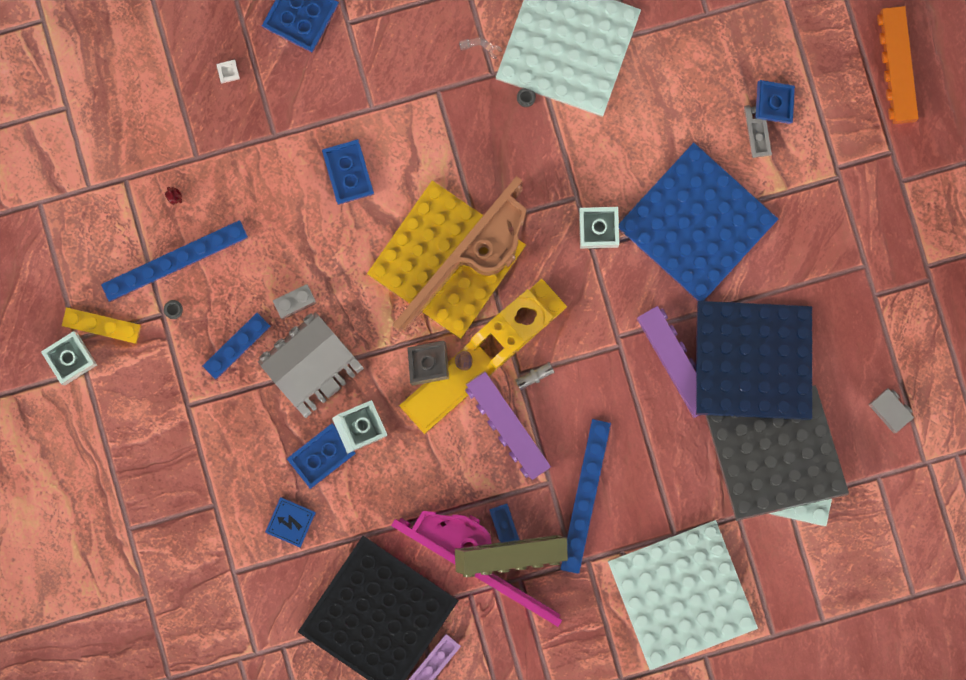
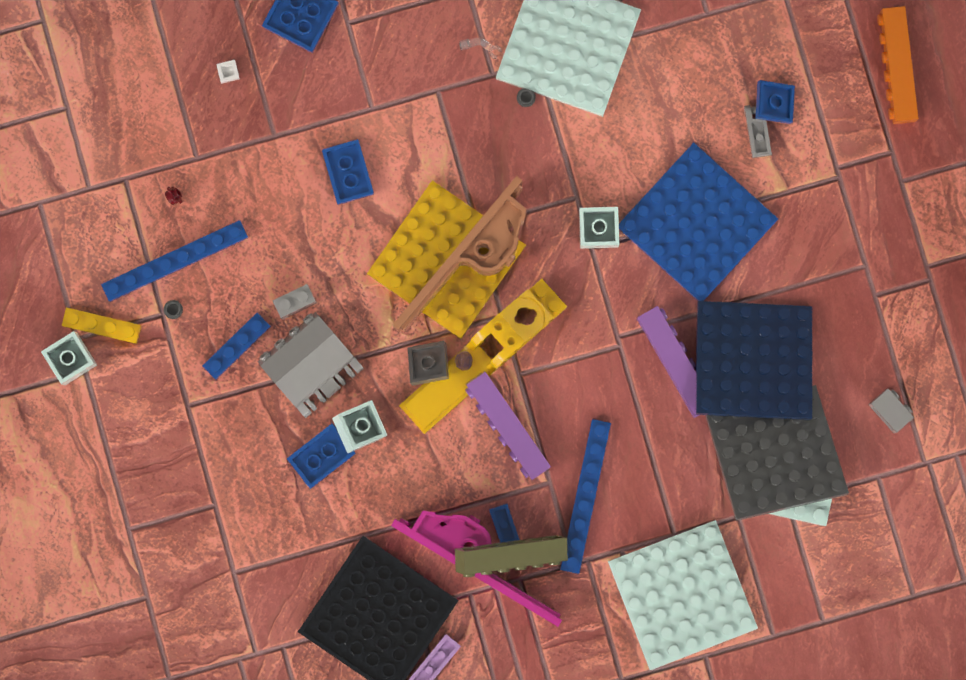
(290, 522): blue tile -> none
(534, 376): light grey pin -> none

